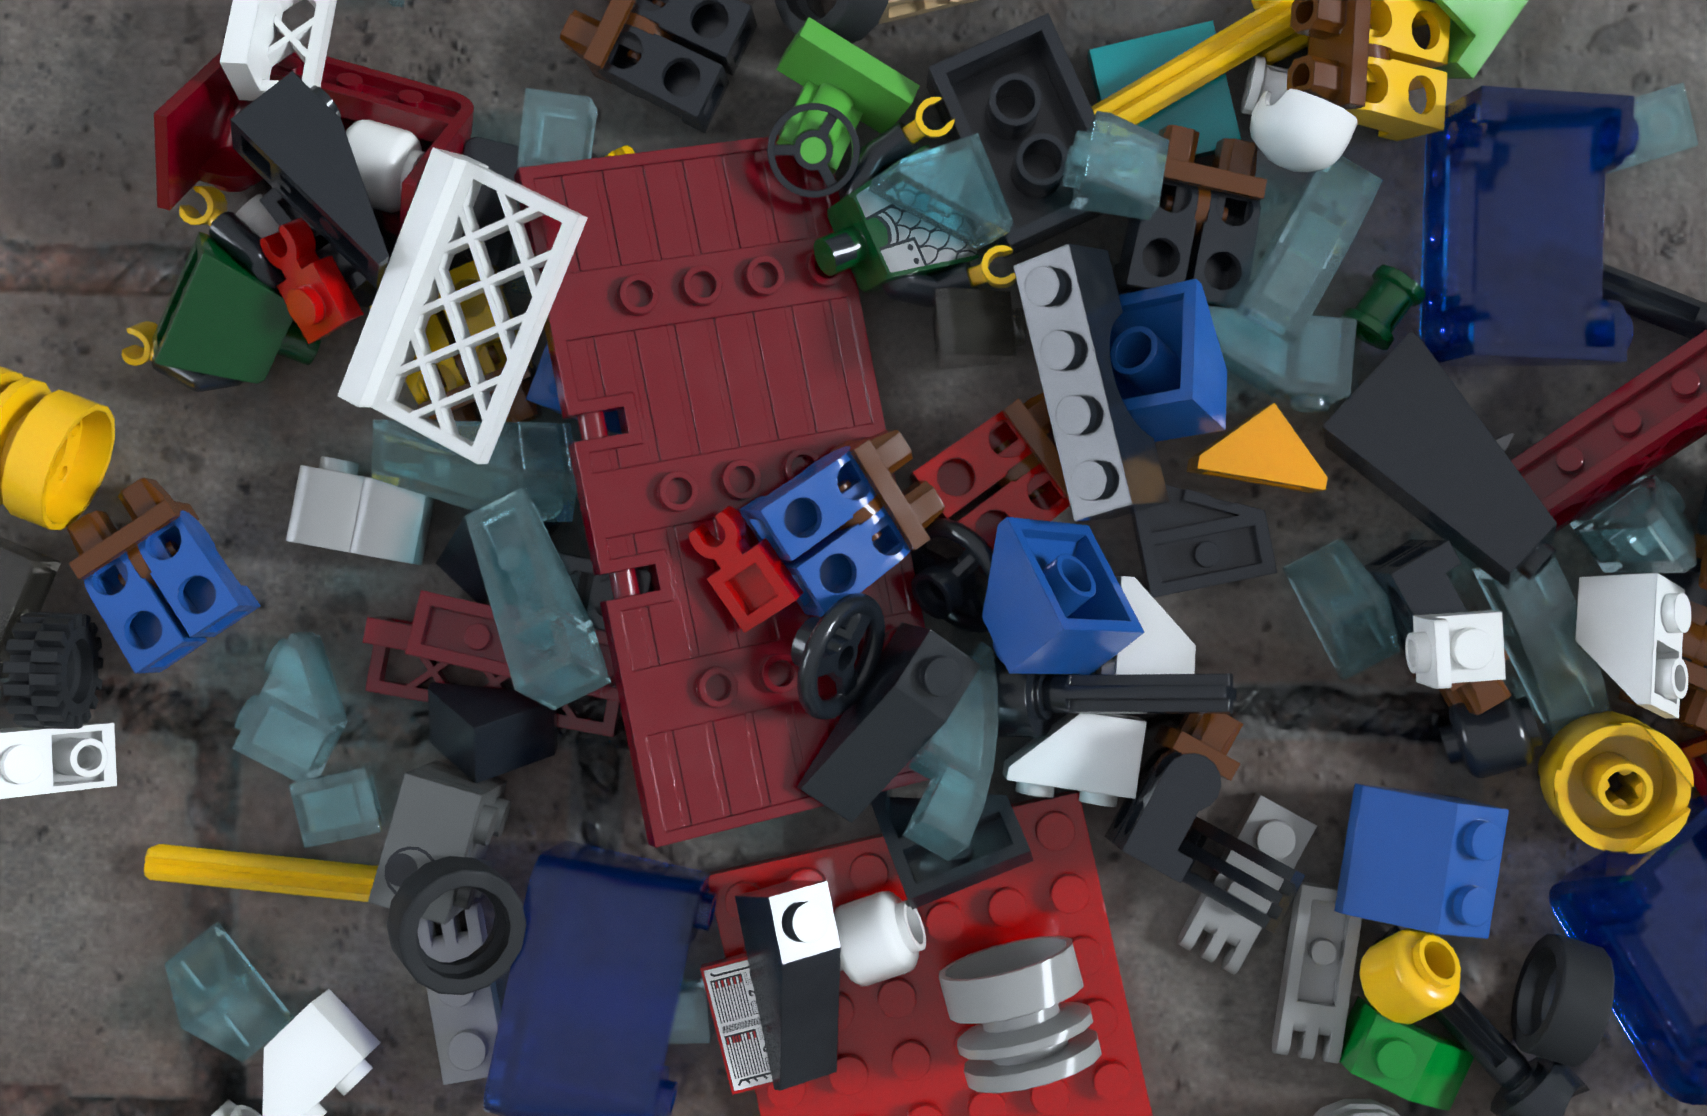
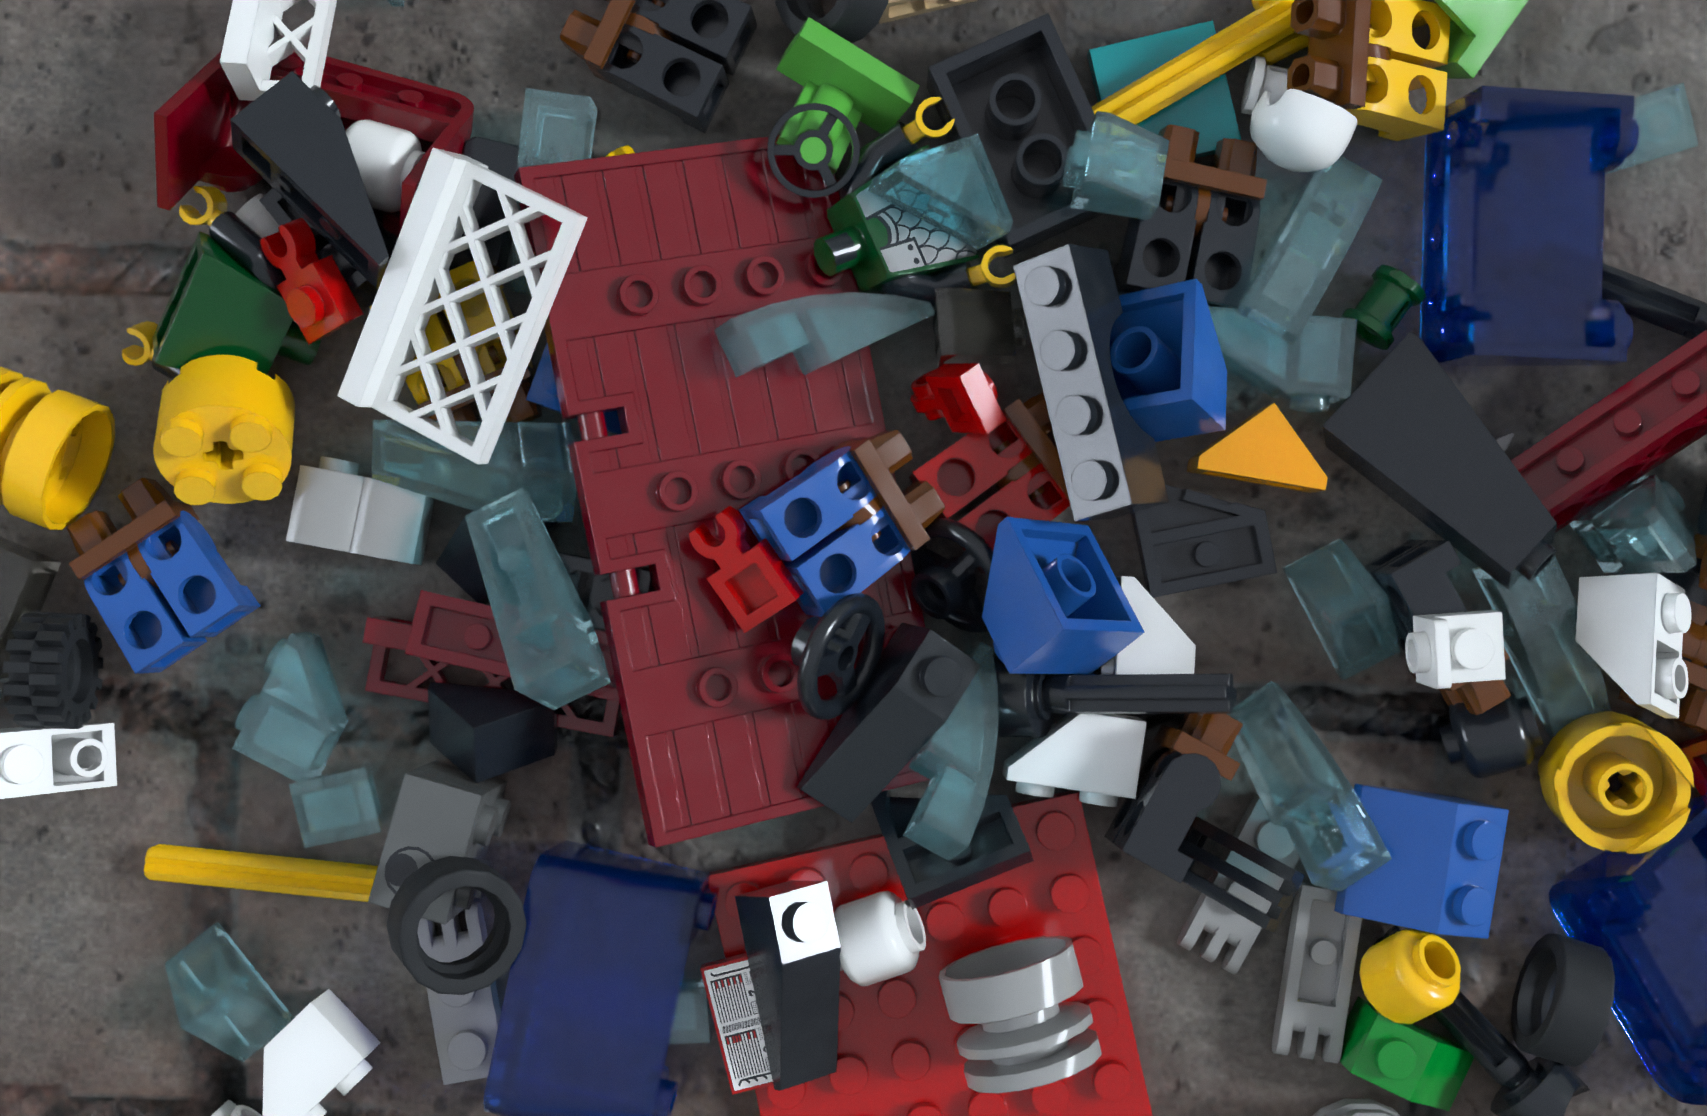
(224, 432): none -> yellow brick
(816, 328): none -> clear light blue slope
(960, 395): none -> red plate
(1306, 791): none -> clear light blue slope

